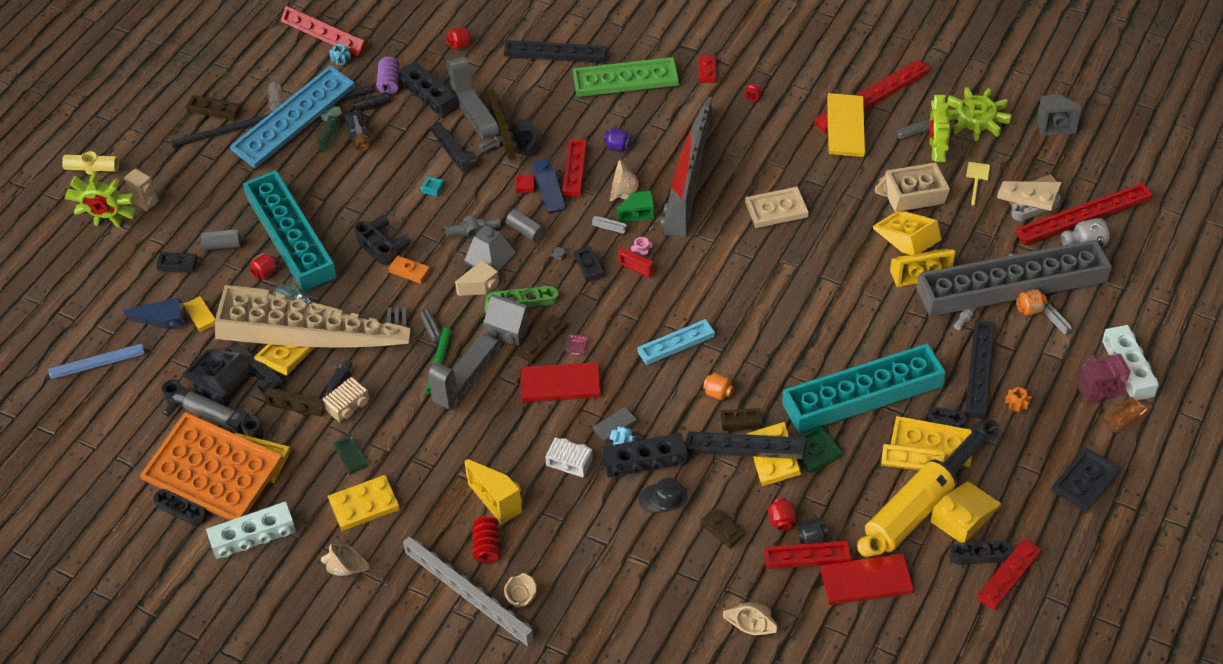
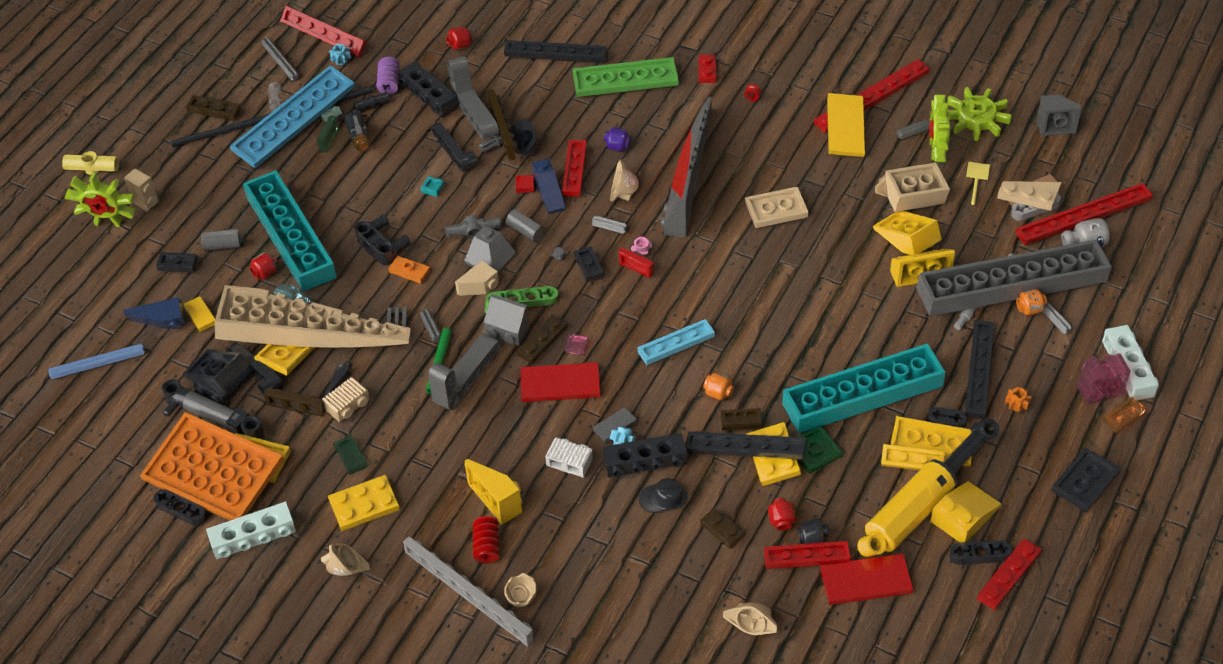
(280, 59): none -> dark grey axle
(636, 207): green slope -> none

